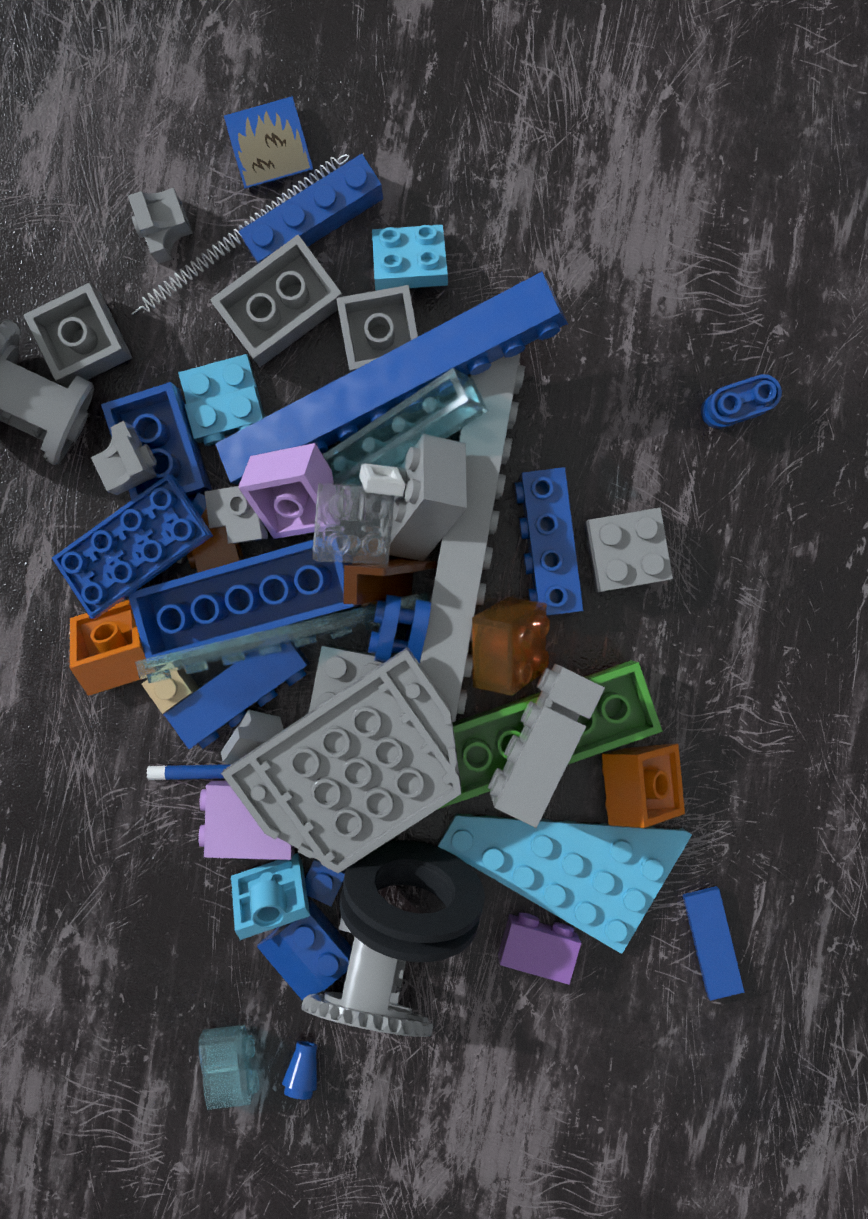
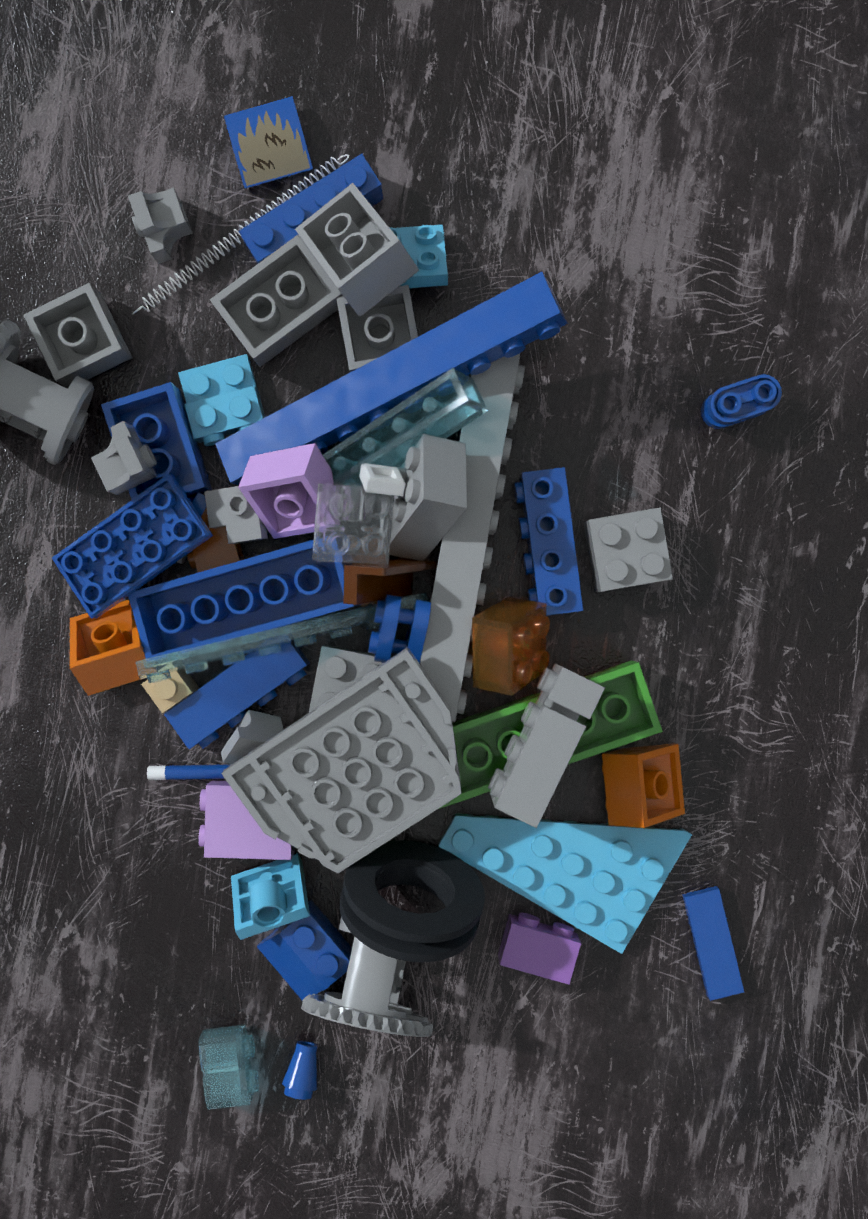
(323, 883): blue plate -> none
(357, 249): none -> light grey brick

